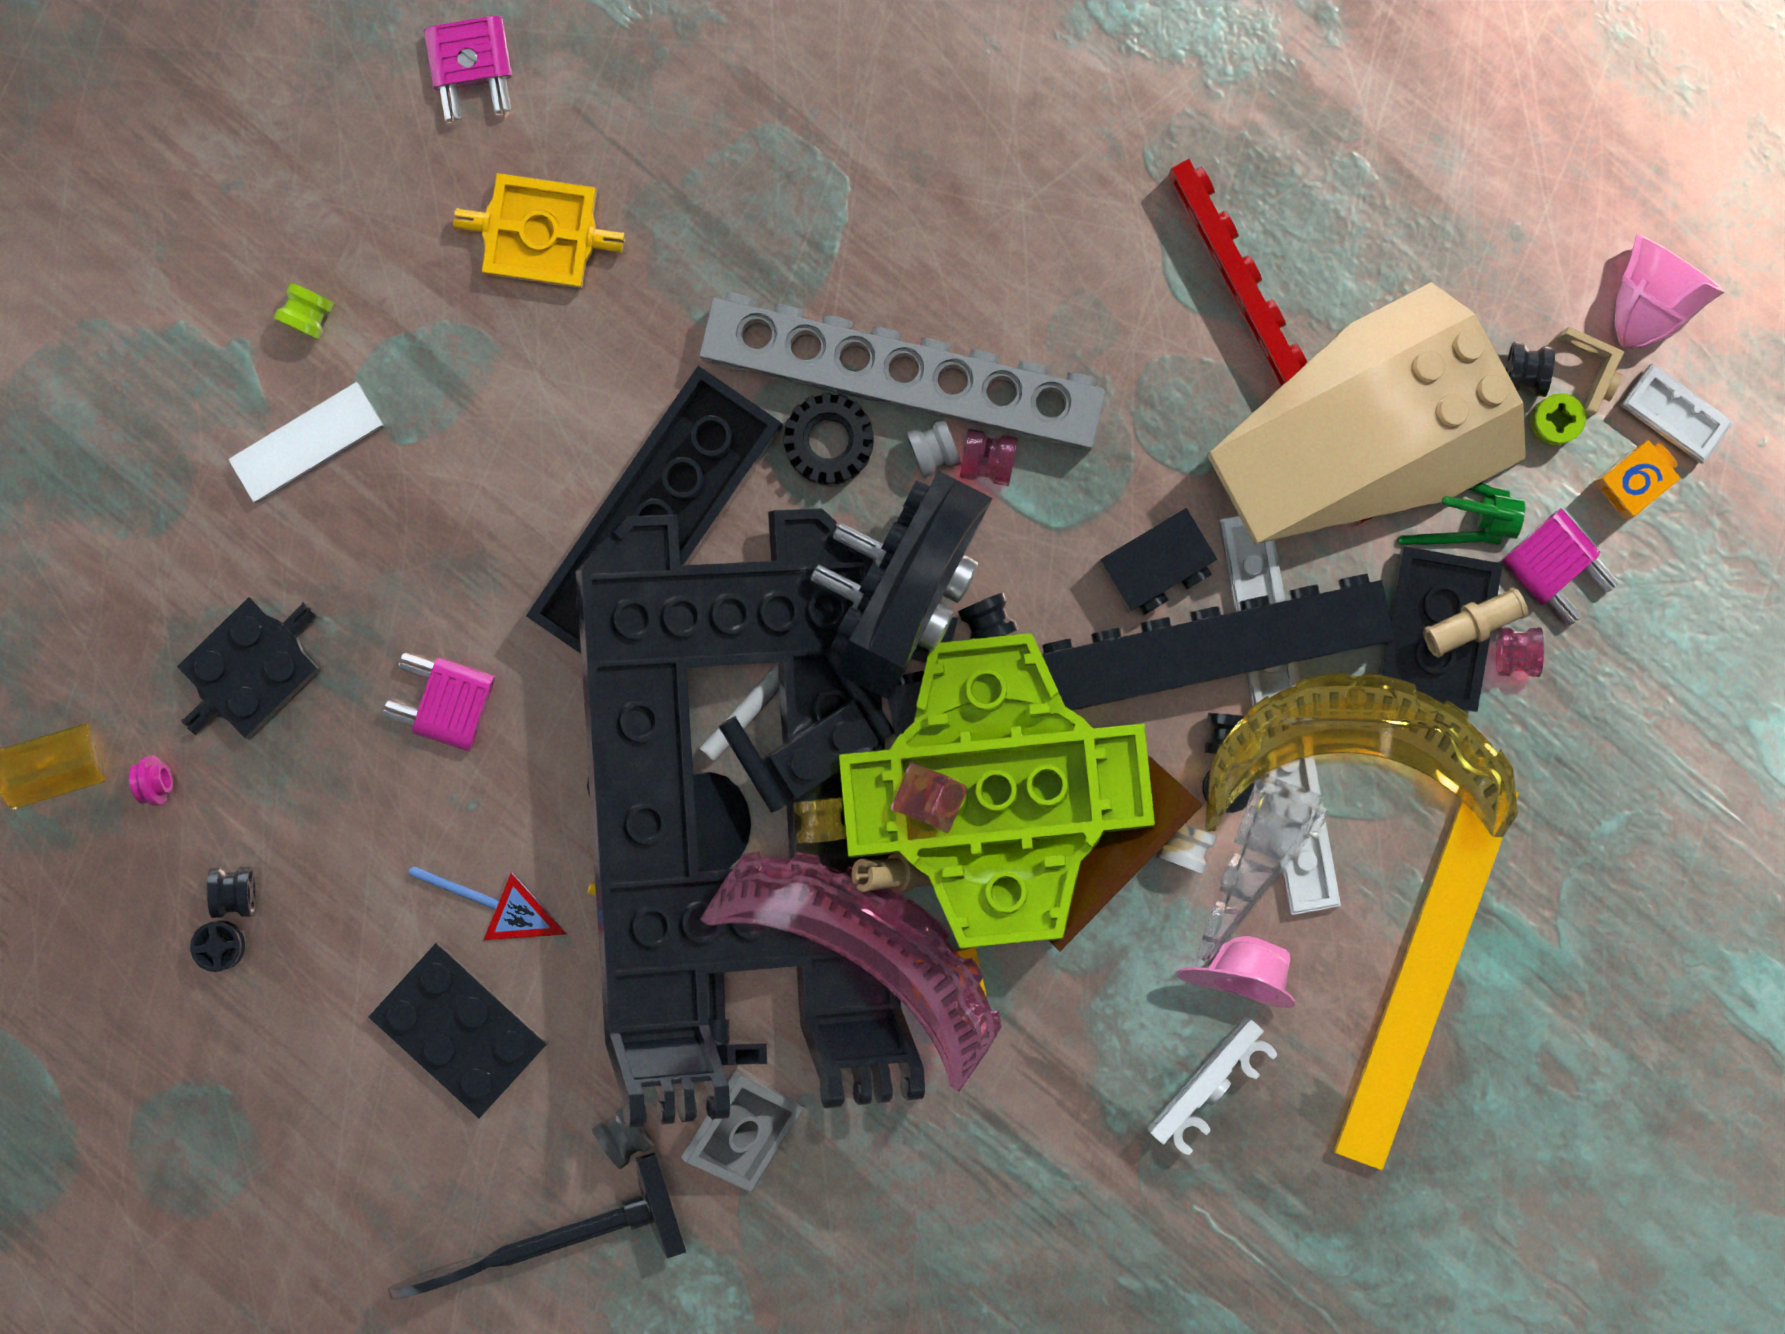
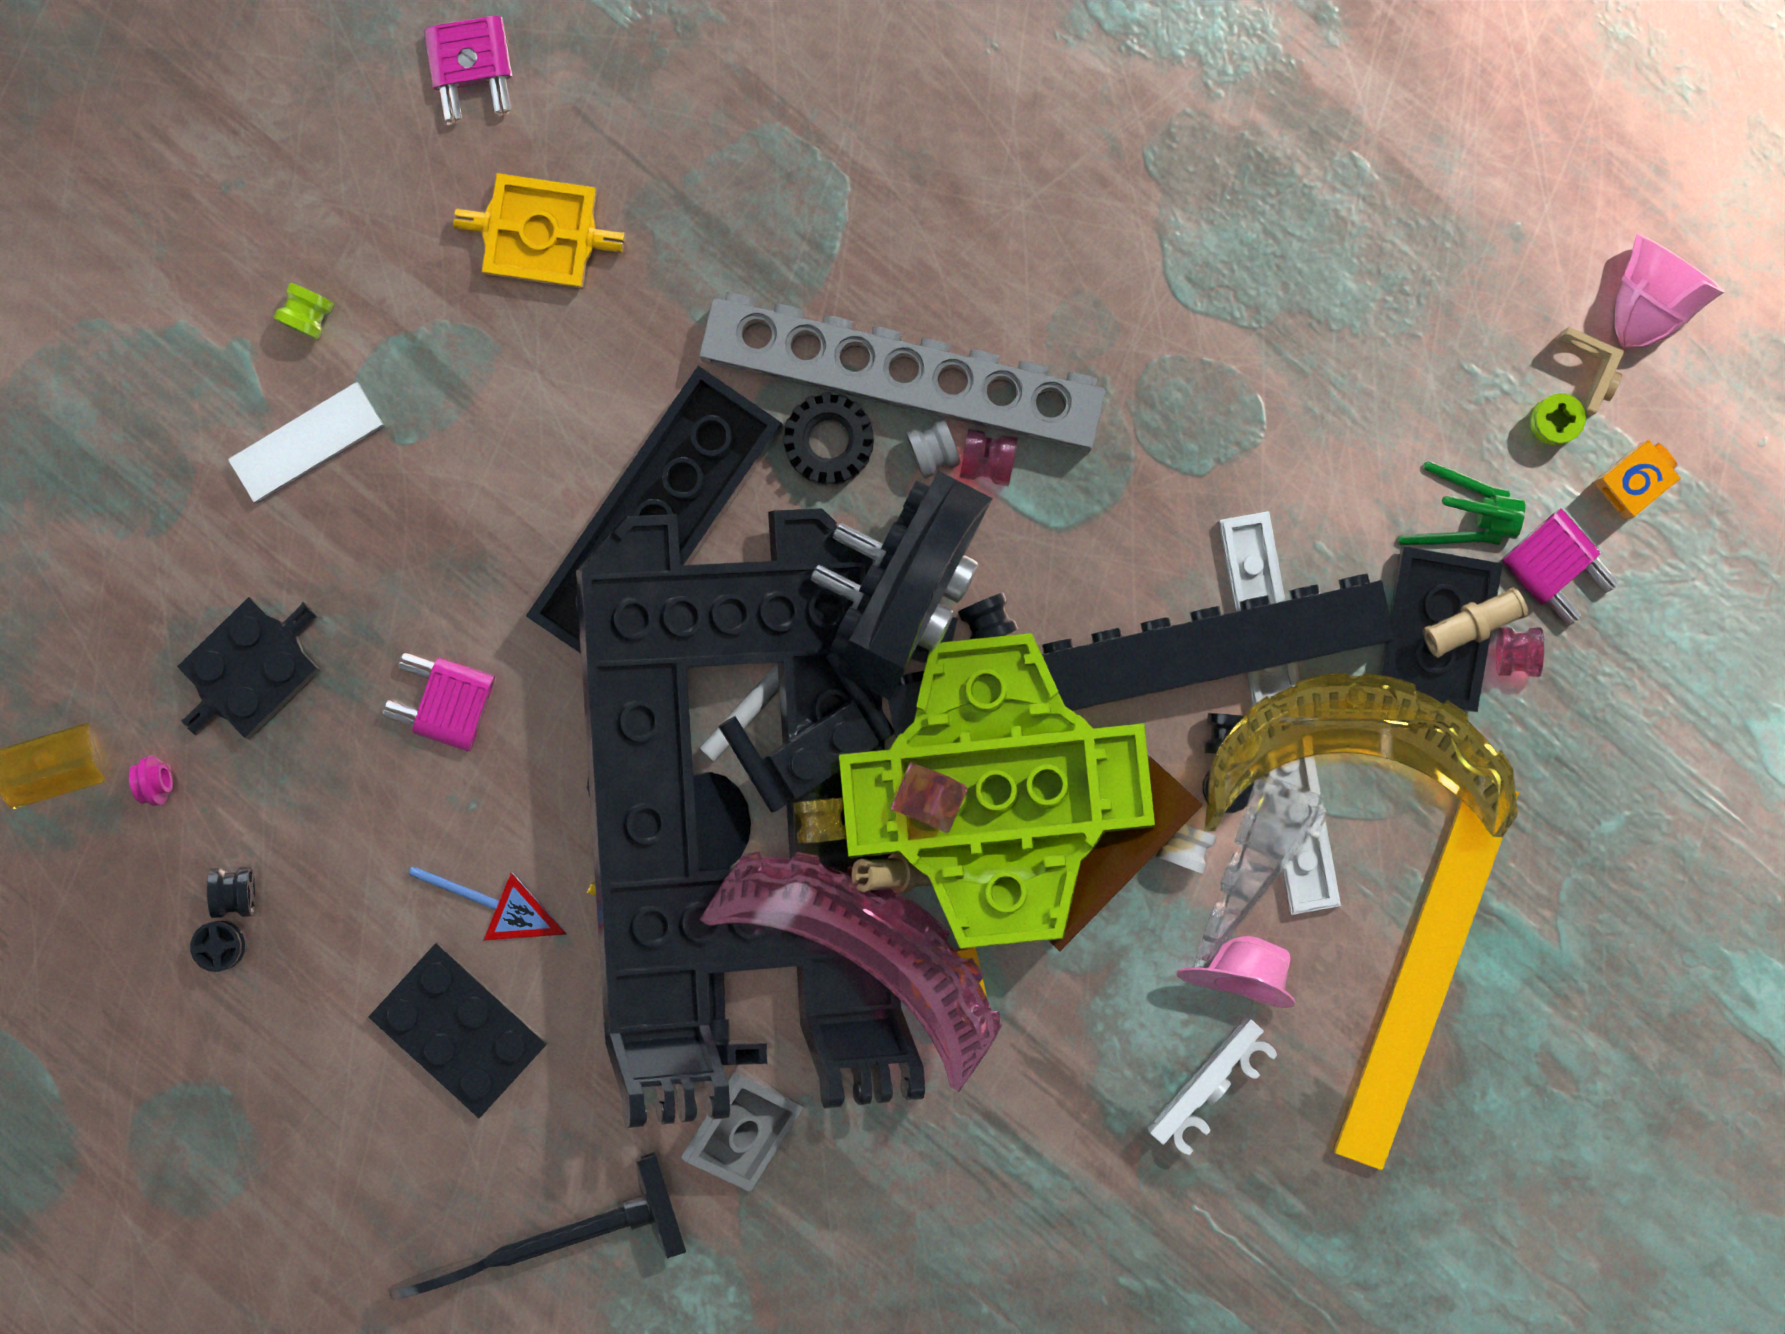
(621, 1141): dark grey wheel -> none
(1157, 561): black brick -> none
(1237, 272): red plate -> none
(1376, 423): tan wedge -> none
(1531, 368): black wheel -> none
(1676, 413): white plate -> none

